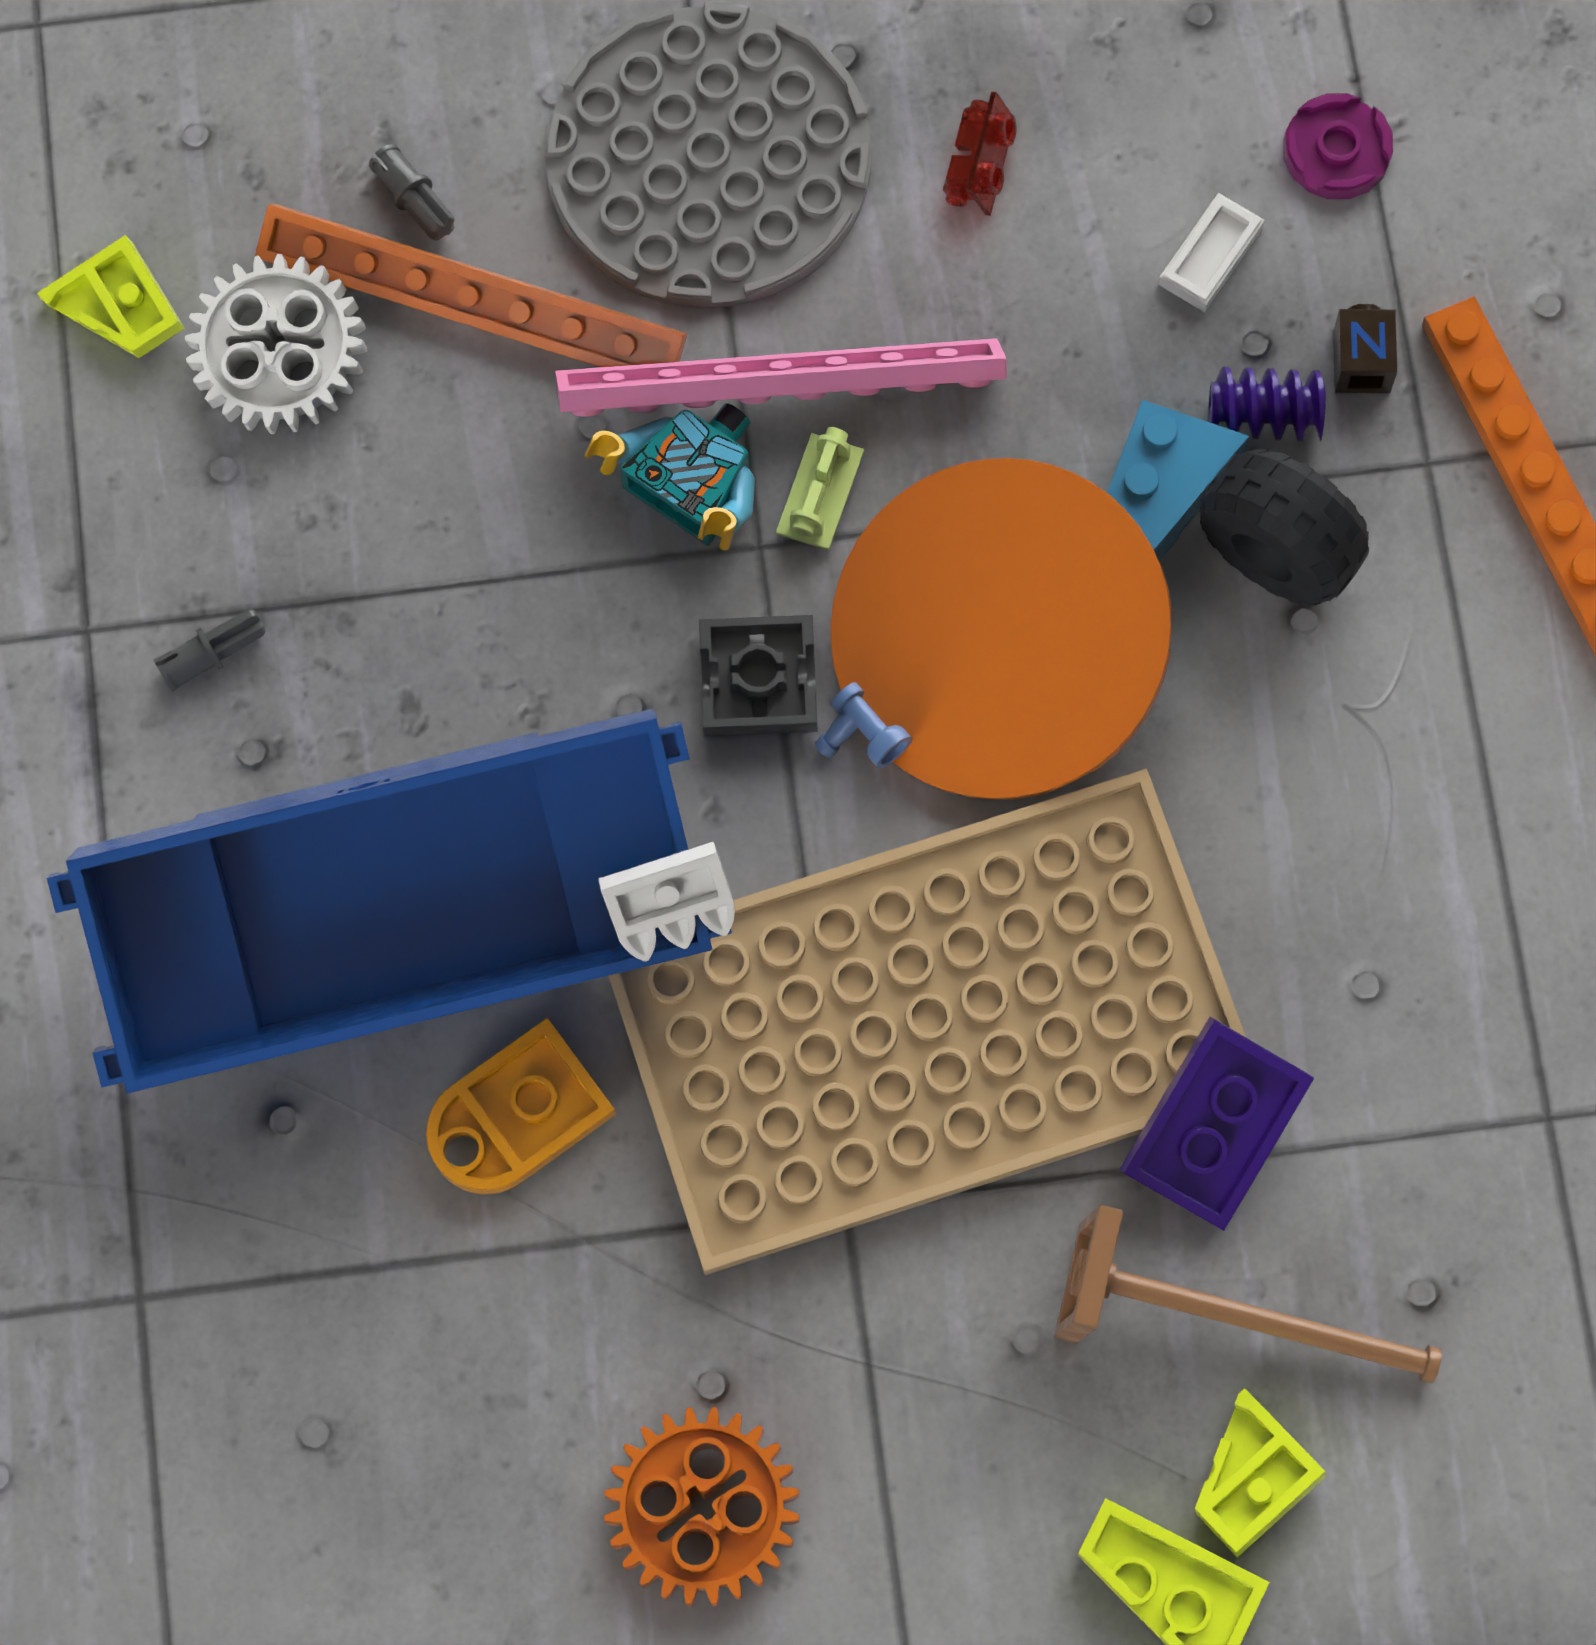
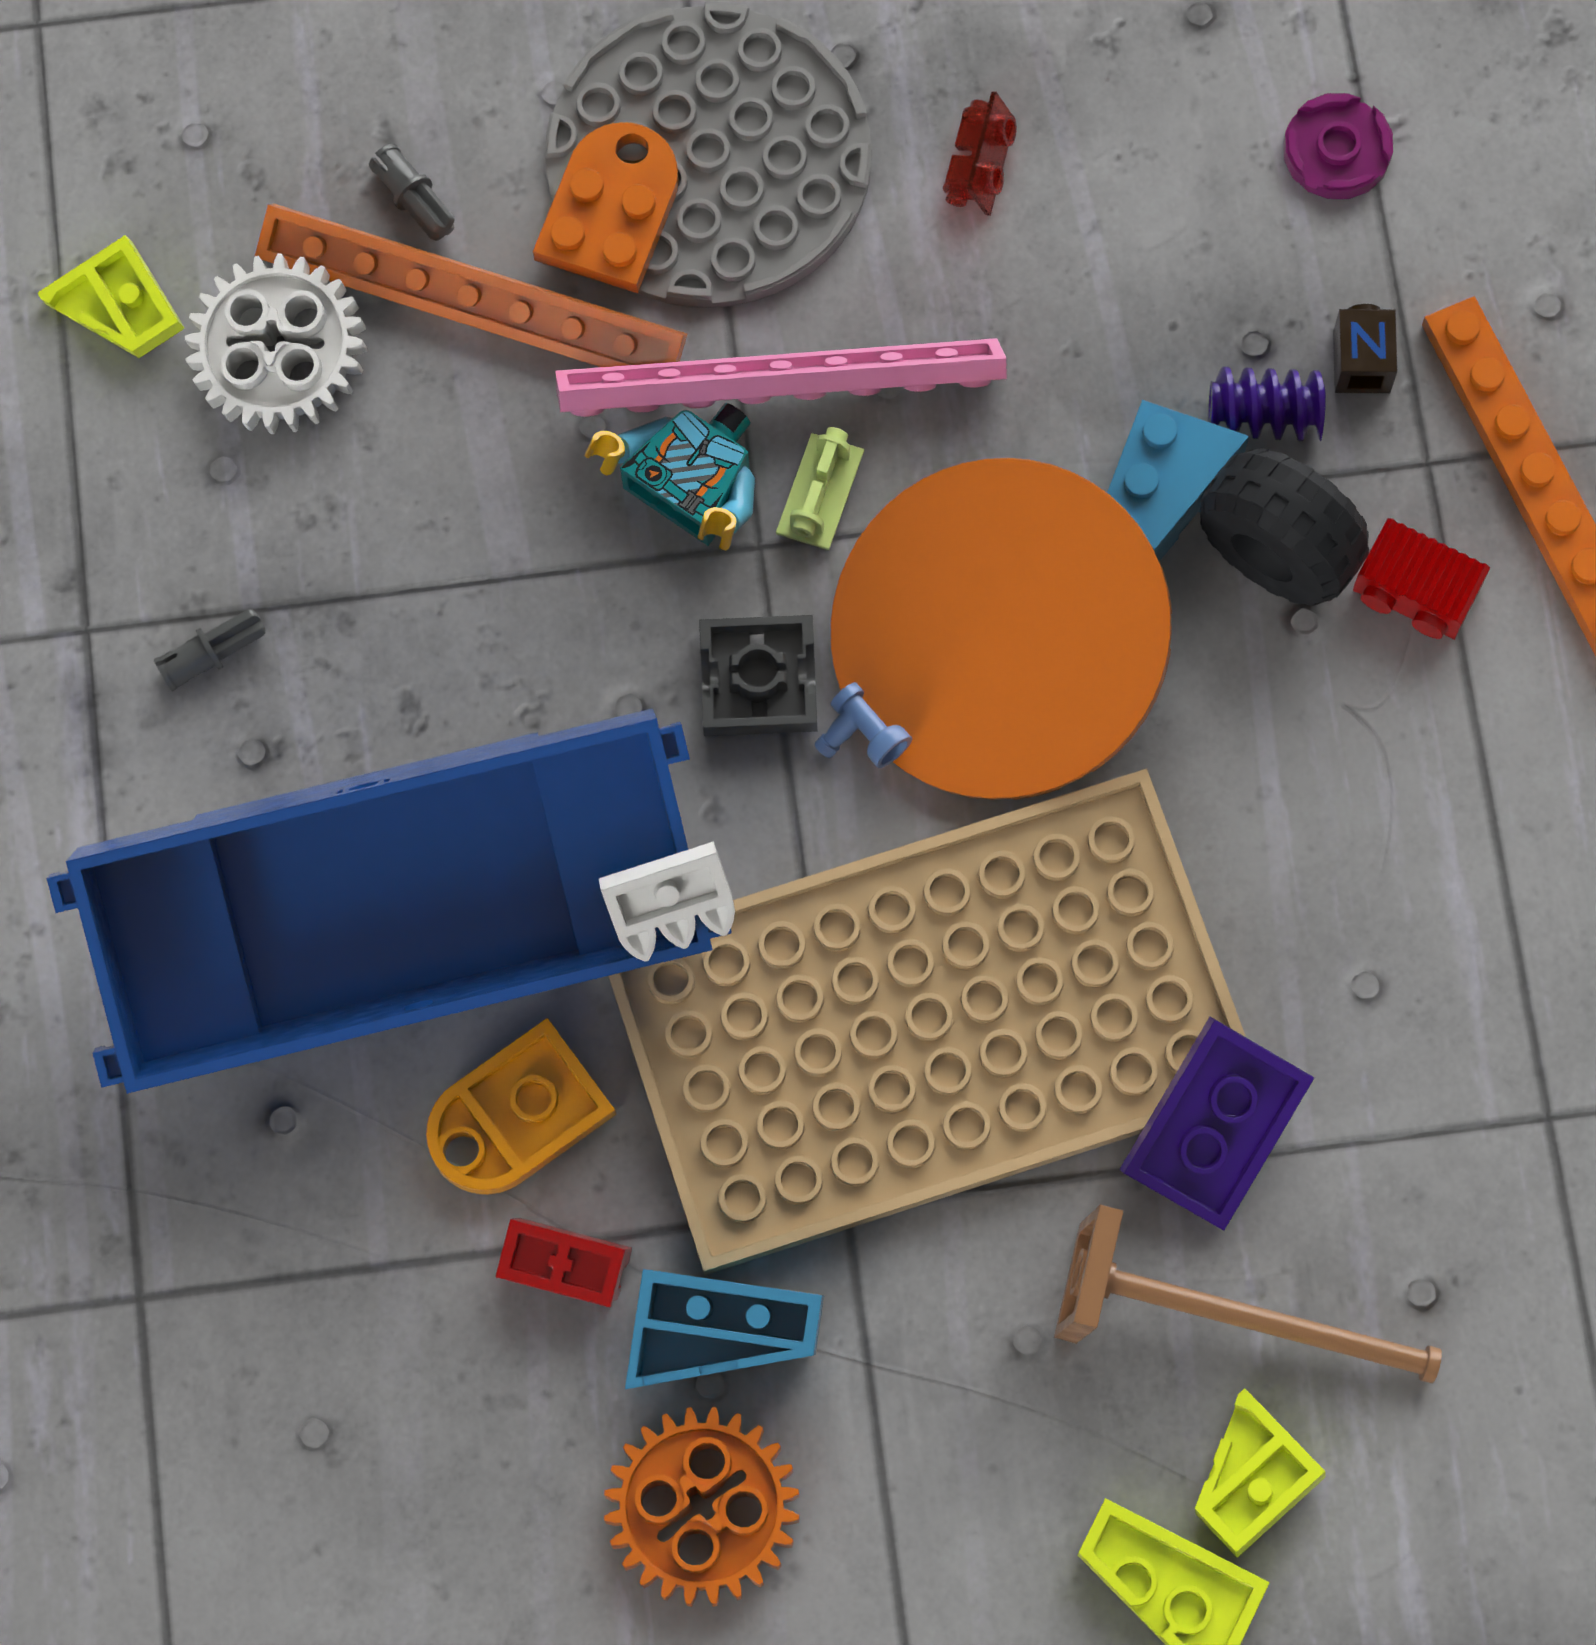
(563, 1262): none -> red hinge
(608, 209): none -> orange plate
(716, 1326): none -> dark azure wedge
(1211, 252): white tile -> none
(1420, 580): none -> red brick

